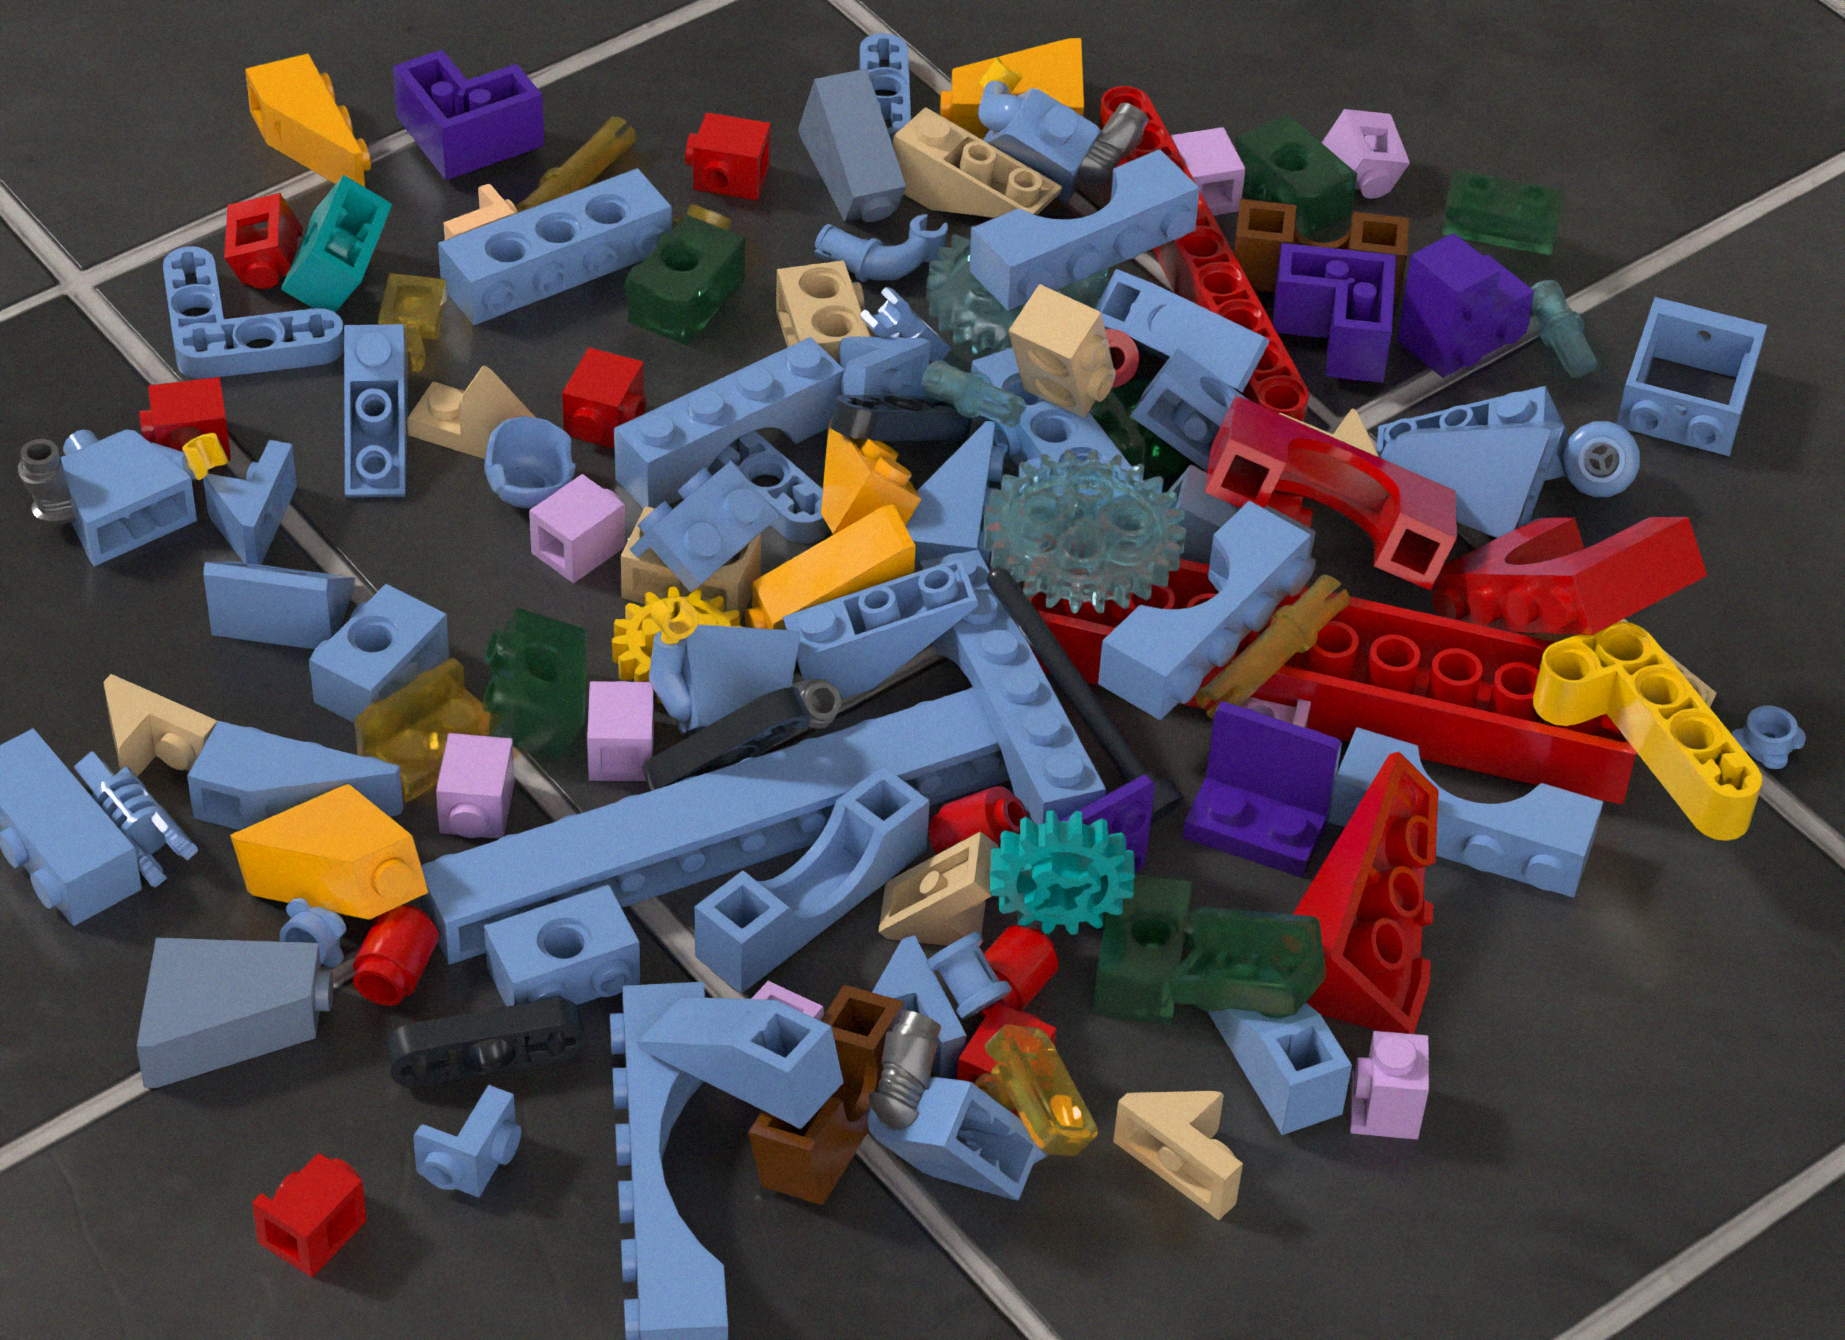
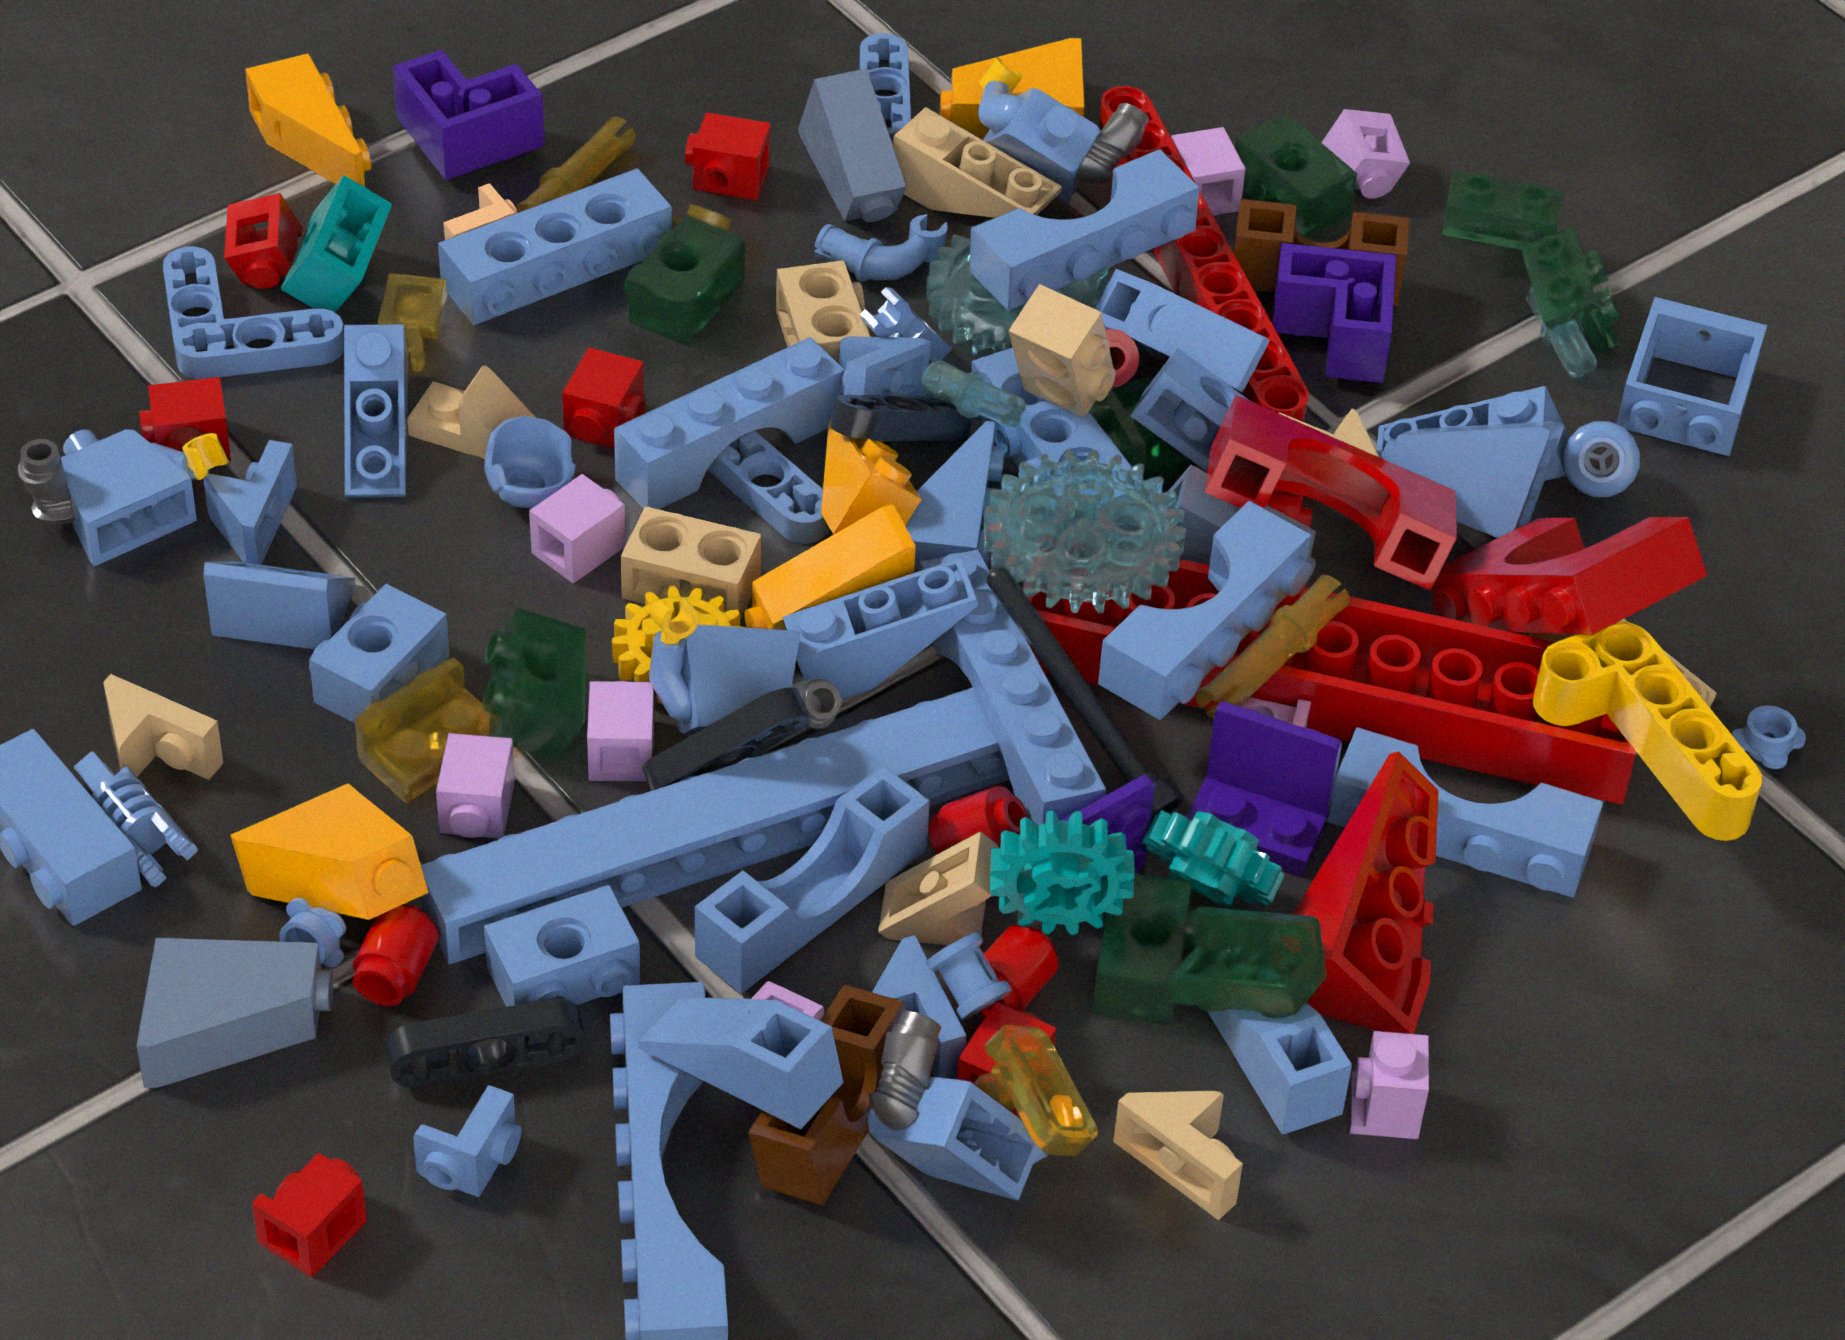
(257, 774): medium blue slope -> none
(708, 526): medium blue bracket -> none
(1214, 858): none -> teal gear
(1460, 306): dark purple brick -> none
(1569, 286): none -> clear green bracket

